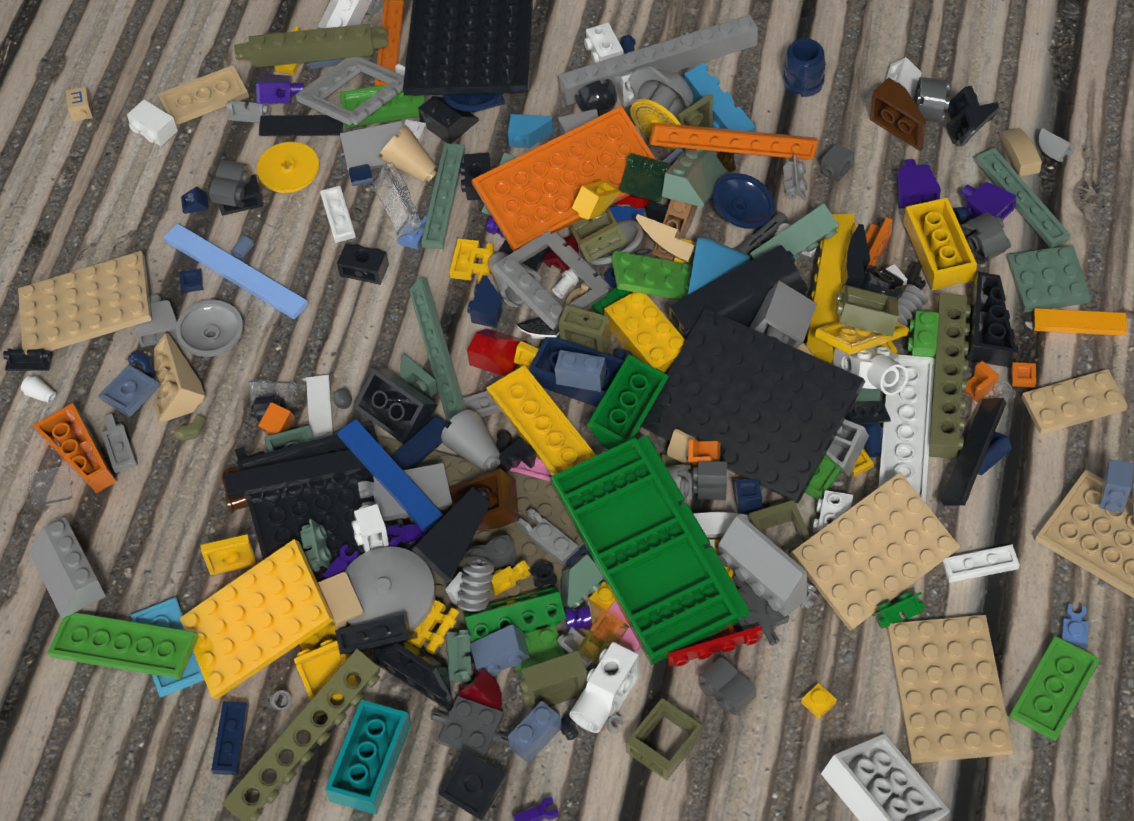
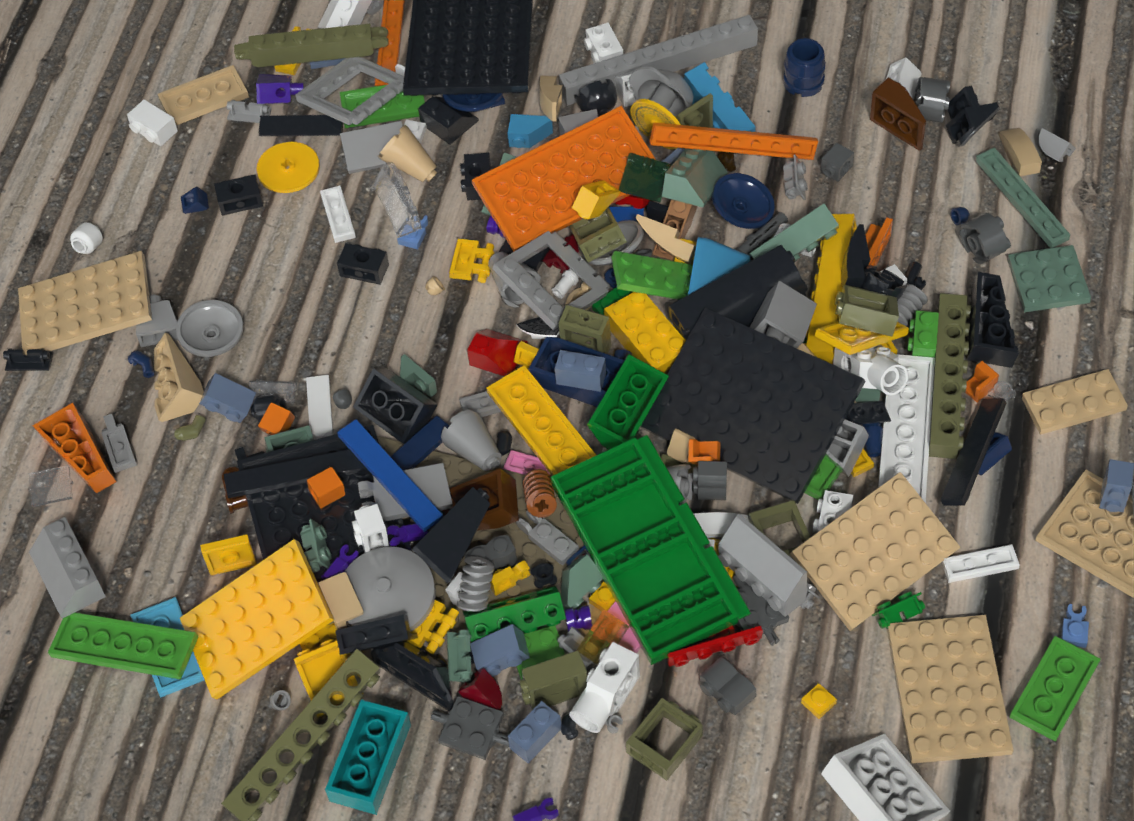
(37, 389): white cone -> none
(79, 104): tan brick -> none
(86, 238): none -> white head
(129, 390): sand blue plate -> none
(191, 280): dark blue tile -> none
(227, 398): none -> sand blue brick
(229, 183): dark grey brick -> none
(230, 738): dark blue plate -> none
(236, 271): light blue tile -> none
(242, 247): sand blue hinge -> none
(326, 487): none -> orange panel
(360, 174): dark blue slope -> none
(434, 286): none -> tan hinge
(437, 349): sand green tile -> none
(443, 196): sand green plate -> none
(472, 784): black hinge -> none
(486, 305): dark blue slope -> none
(515, 453): black bracket -> none
(539, 493): none -> dark orange piece
(550, 96): none -> tan slope
(627, 43): dark blue pin -> none
(748, 496): dark blue panel -> none
(916, 184): dark purple torso -> none
(940, 244): yellow brick -> none
(989, 200): dark purple torso -> none
(1023, 374): orange plate -> none
(1080, 322): light orange tile -> none

